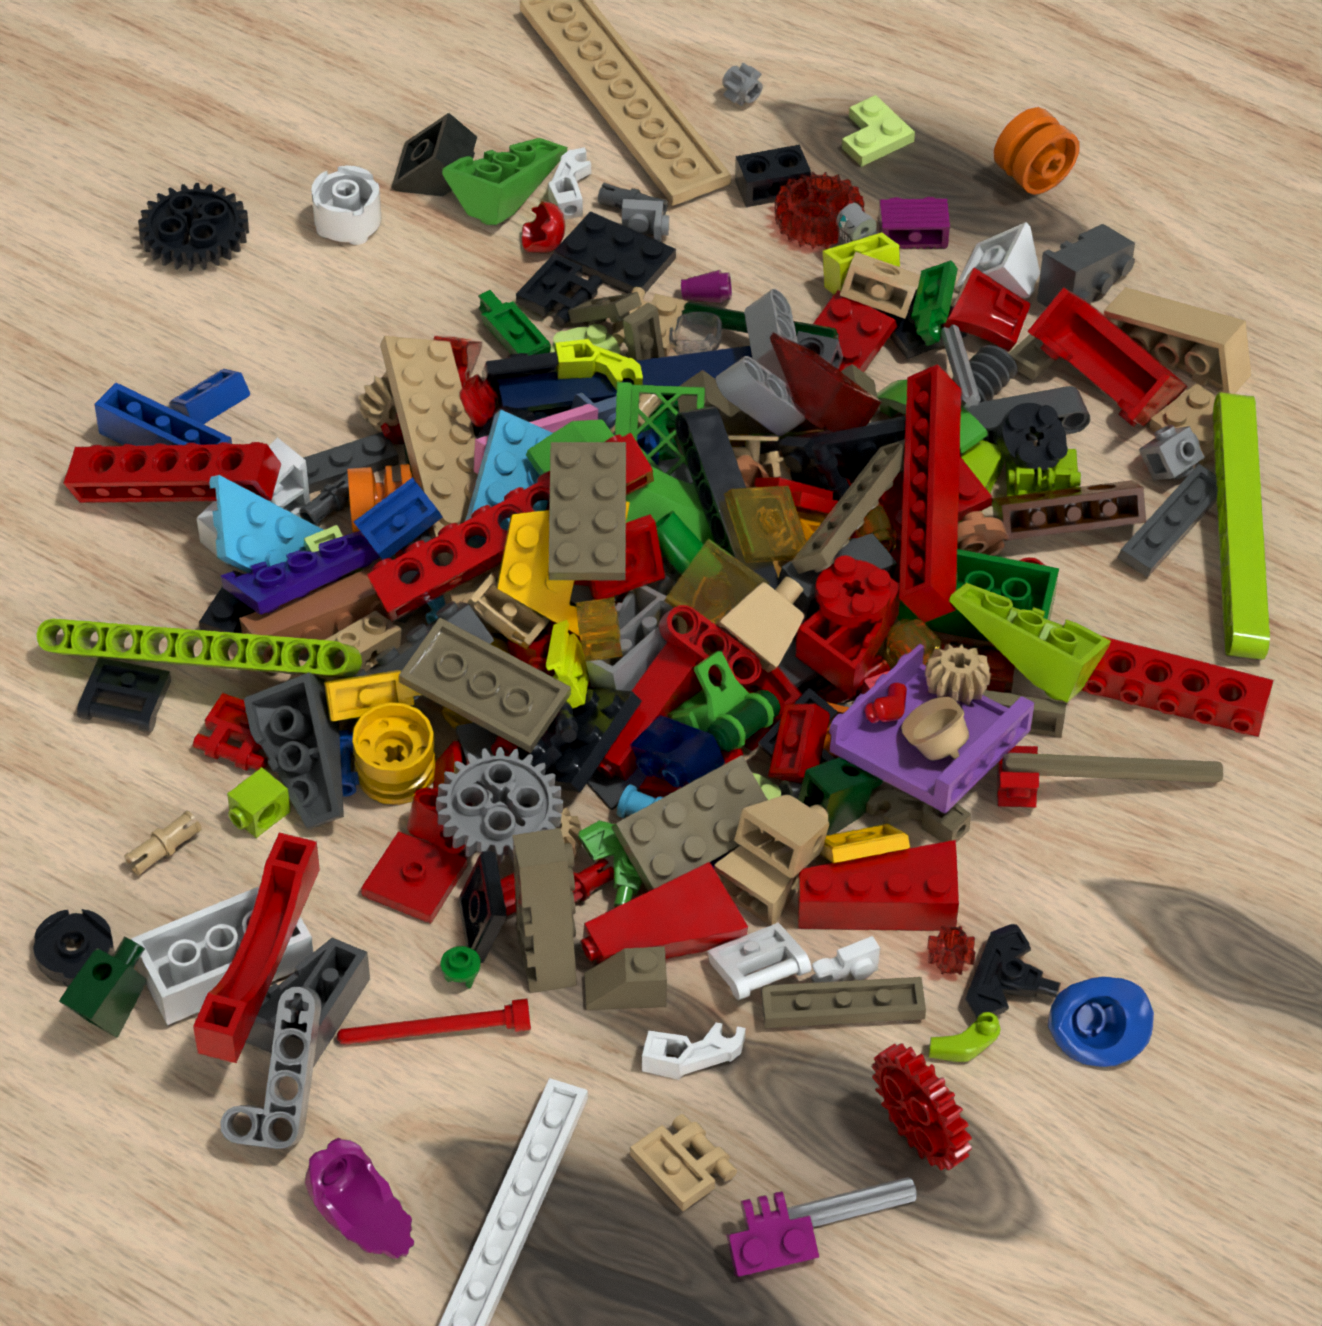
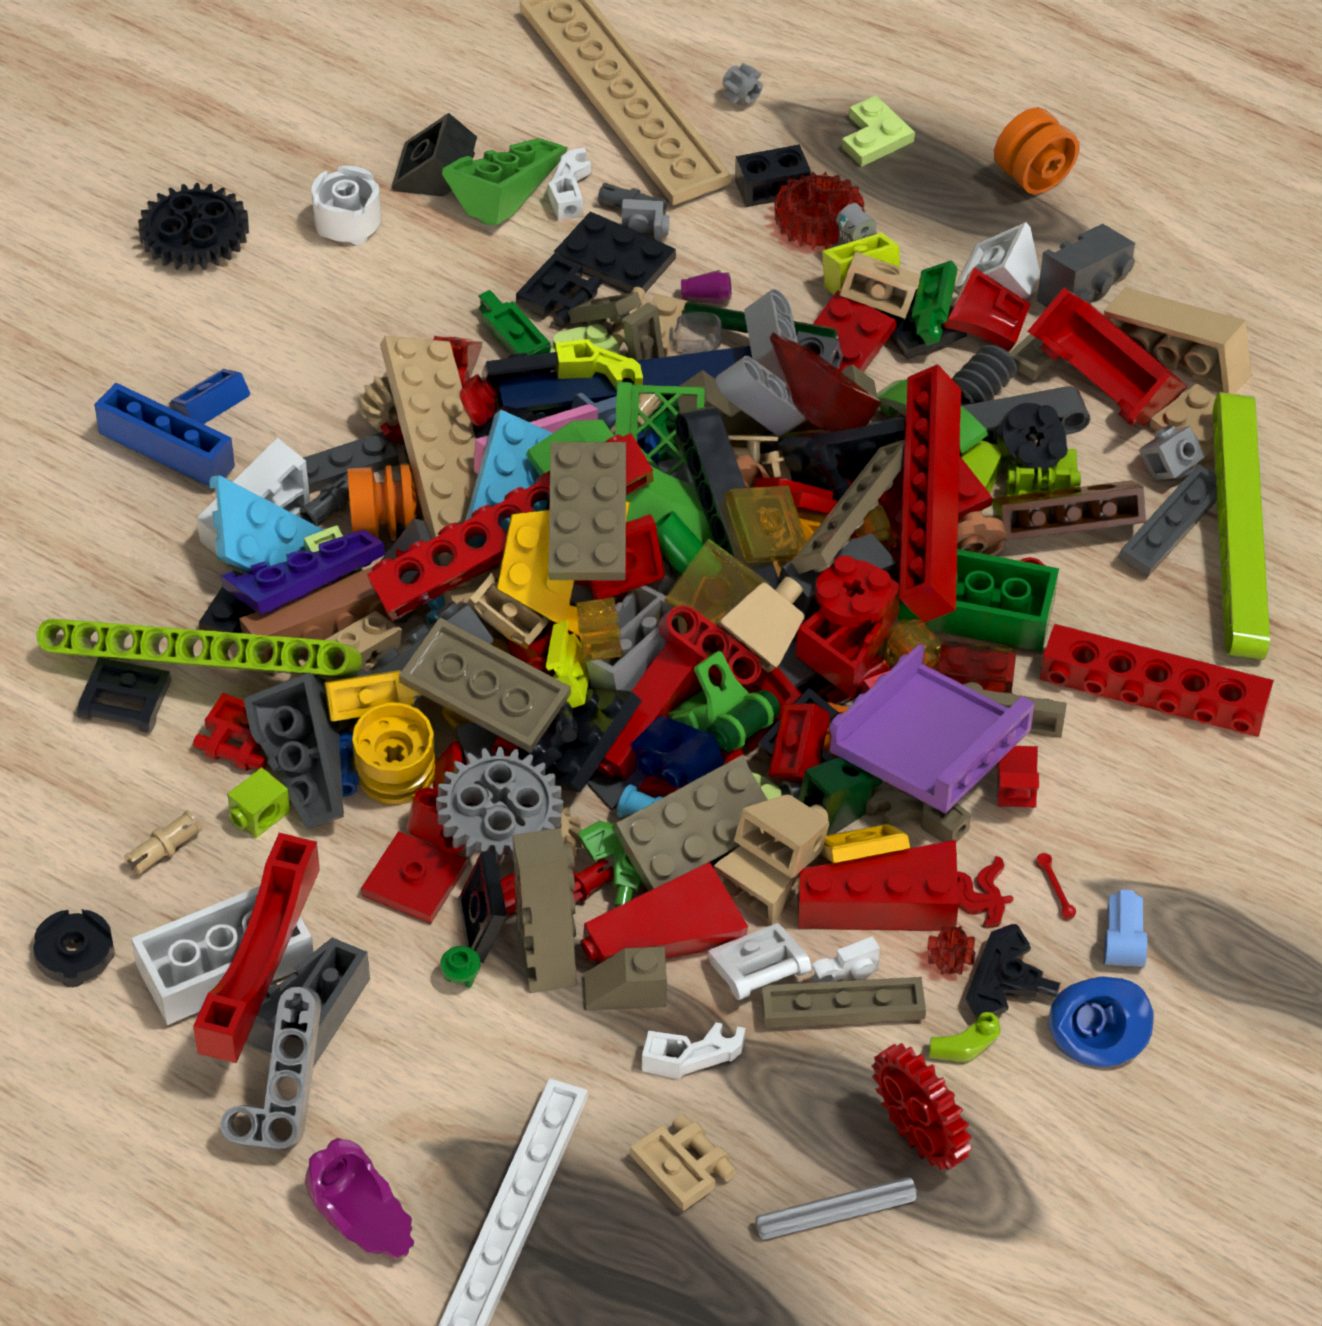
(107, 987): dark green torso -> none
(169, 471): red brick -> none
(398, 519): blue plate -> none
(513, 1016): red piece -> none
(545, 231): red hair -> none
(771, 1238): magenta hinge -> none
(889, 707): red arm -> none
(915, 222): magenta brick -> none
(937, 728): tan piece -> none
(957, 674): tan gear -> none
(960, 366): light grey axle -> none
(990, 901): none -> red piece
(1044, 651): lime wedge -> none
(1044, 862): none -> red hinge
(1114, 767): dark tan axle -> none
(1124, 938): none -> light blue piece

